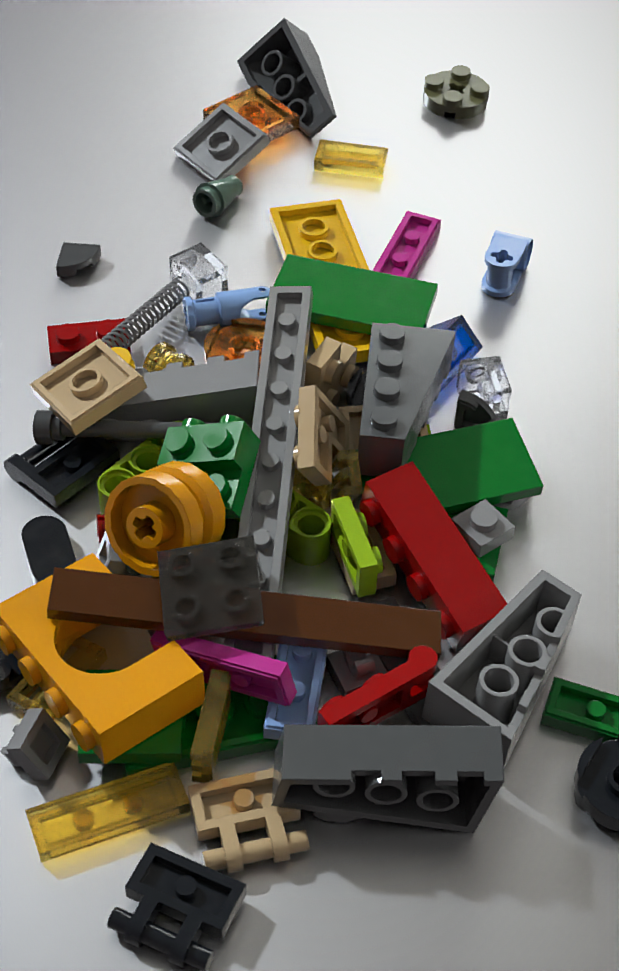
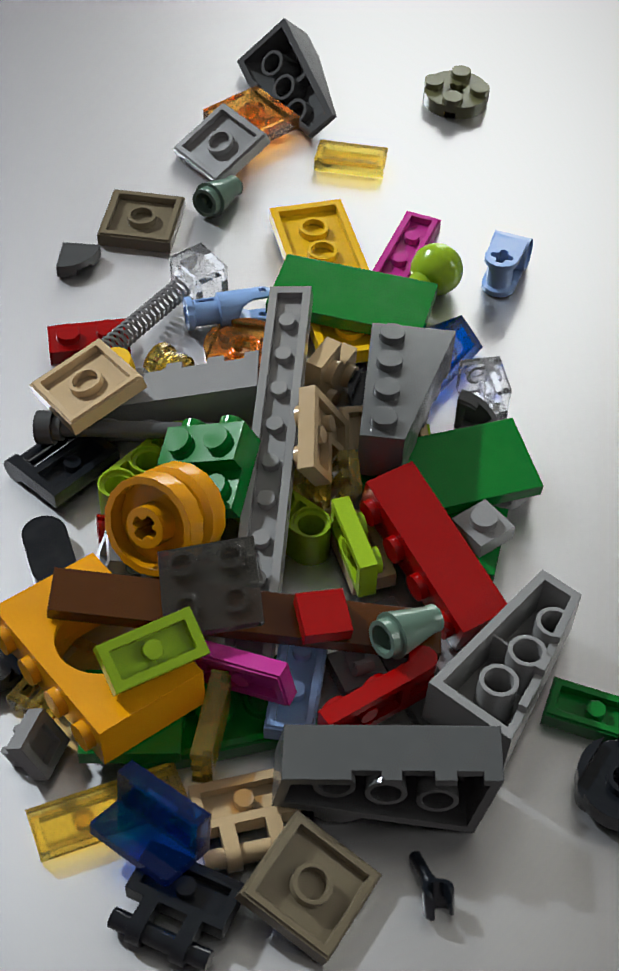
(141, 221): none -> dark tan tile
(151, 651): none -> lime plate
(153, 825): none -> clear blue panel
(309, 887): none -> dark tan tile
(323, 616): none -> red tile
(401, 631): none -> sand green cone
(435, 891): none -> black hand
(438, 265): none -> lime piece

